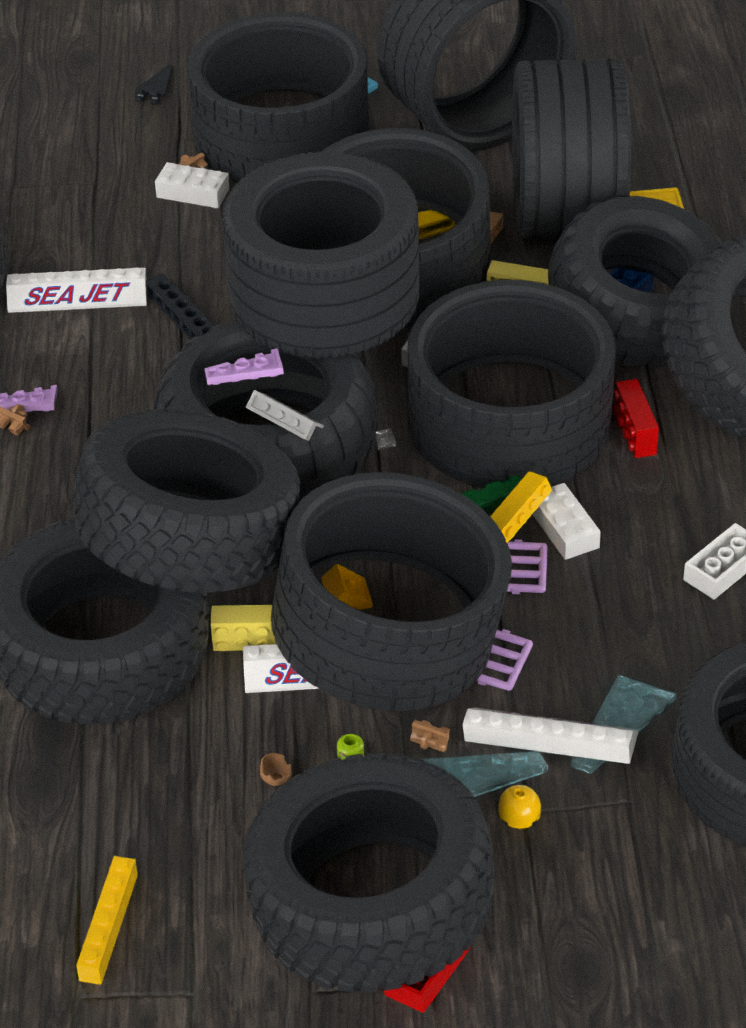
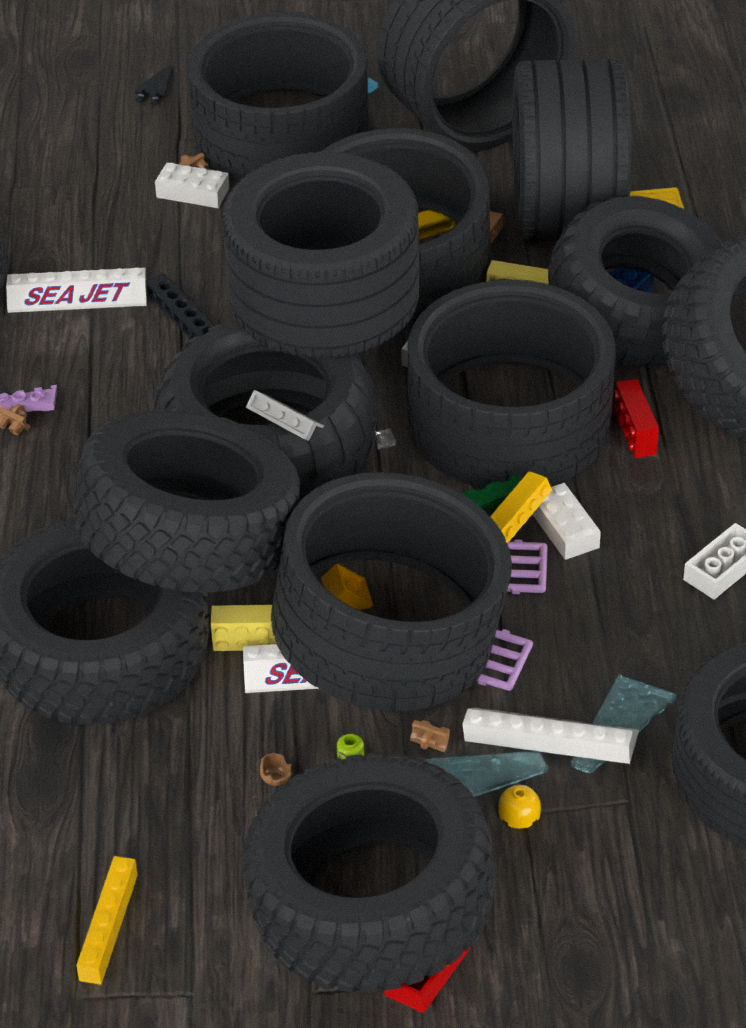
(244, 369): lavender wing -> none

